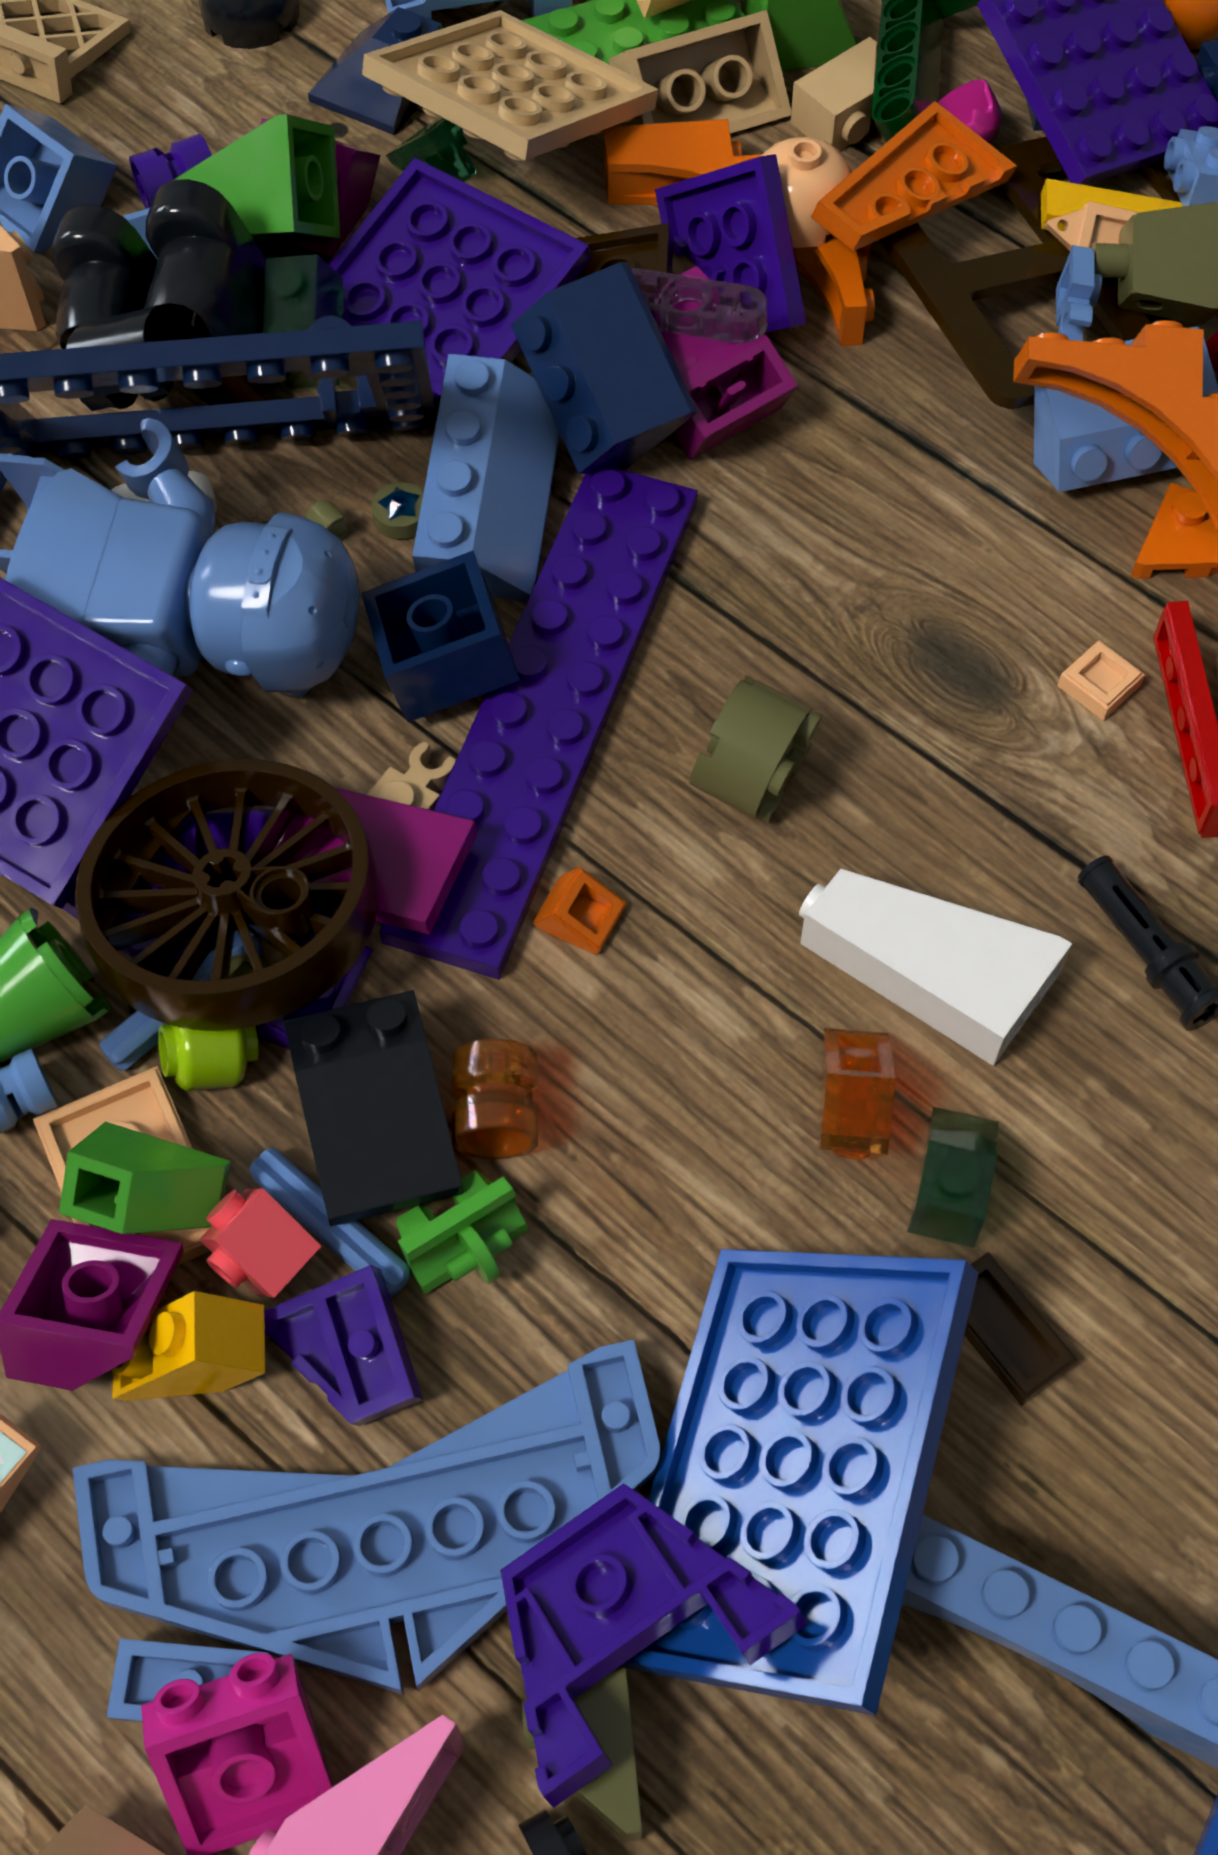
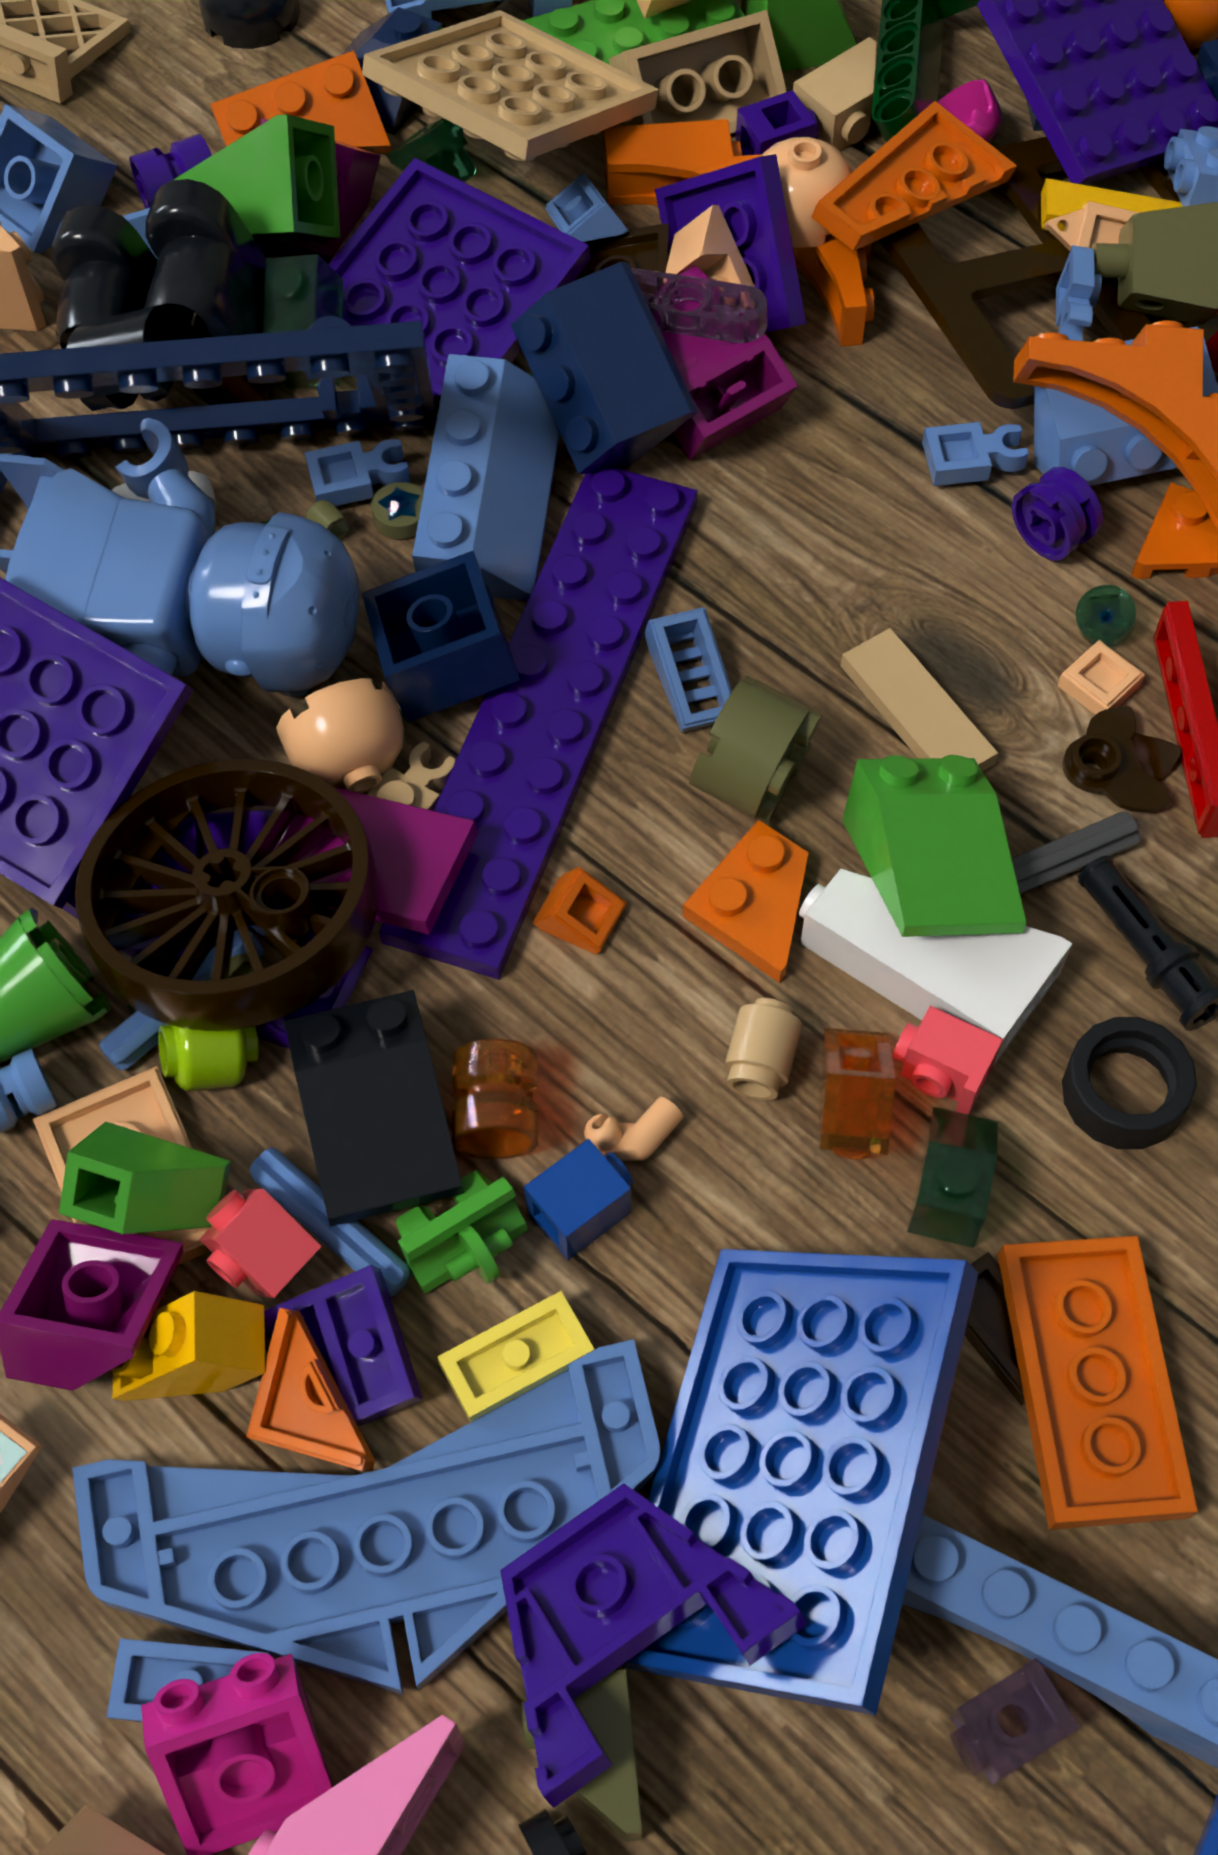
(301, 1402): none -> orange tile
(325, 93): none -> orange wing
(345, 734): none -> light nougat cylinder
(347, 474): none -> medium blue plate
(515, 1356): none -> light yellow plate
(579, 1197): none -> blue brick
(584, 212): none -> medium blue slope
(637, 1139): none -> light nougat arm
(678, 628): none -> medium blue slope
(710, 247): none -> light nougat slope
(753, 899): none -> orange wing
(762, 1049): none -> tan brick
(773, 121): none -> dark purple brick
(914, 701): none -> tan tile
(934, 845): none -> bright green slope
(947, 1057): none -> coral brick
(966, 455): none -> medium blue plate
(1038, 1706): none -> clear purple brick
(1057, 513): none -> dark purple wheel
(1075, 851): none -> dark grey axle
(1095, 1383): none -> orange plate
(1106, 615): none -> clear green tile
(1127, 761): none -> dark brown plate
(1145, 1041): none -> black tyre

